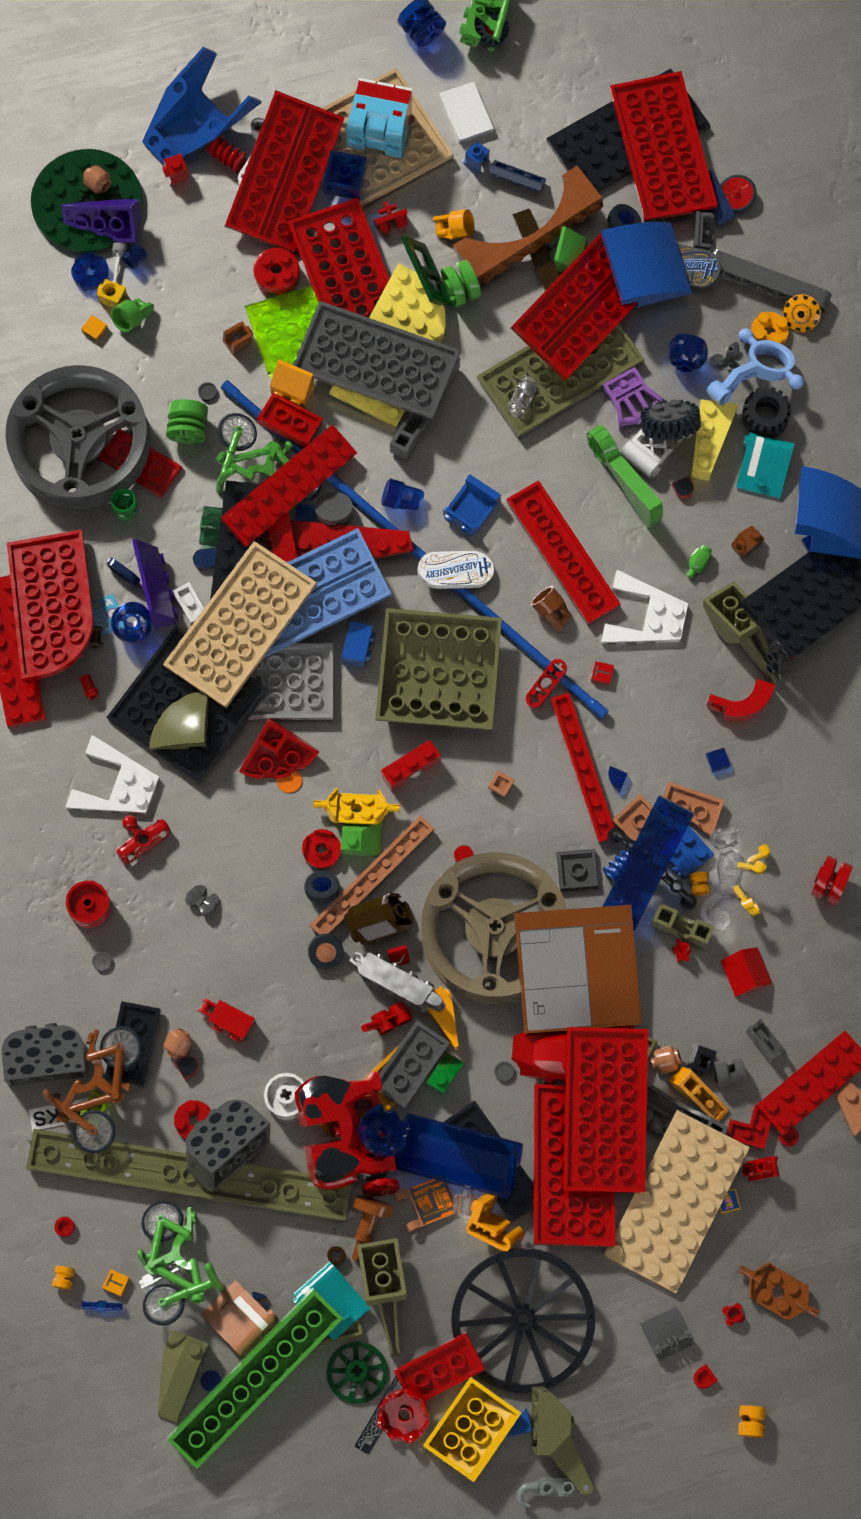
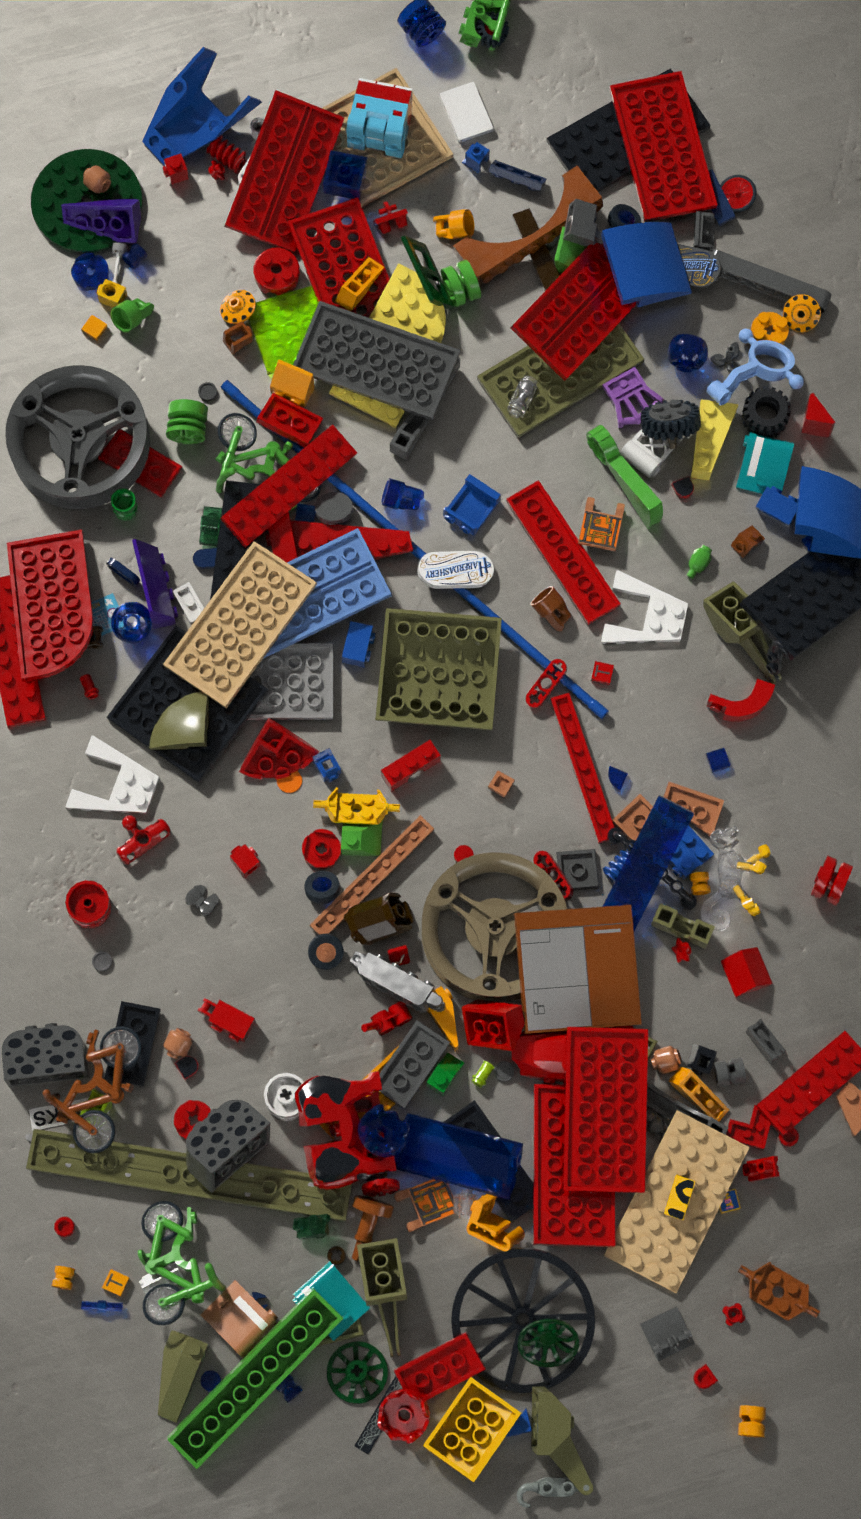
(216, 170): none -> red plate
(241, 311): none -> light orange dish
(245, 859): none -> red brick
(293, 1390): none -> clear blue wheel
(312, 1226): none -> clear green hips
(327, 765): none -> blue window
(358, 284): none -> light orange slope
(482, 1074): none -> lime pin
(493, 1024): none -> red slope
(548, 1337): none -> dark green wheel
(550, 861): none -> red beam
(581, 224): none -> dark grey hinge
(599, 528): none -> flag
(679, 1197): none -> slope
(778, 505): none -> blue brick
(817, 419): none -> red slope

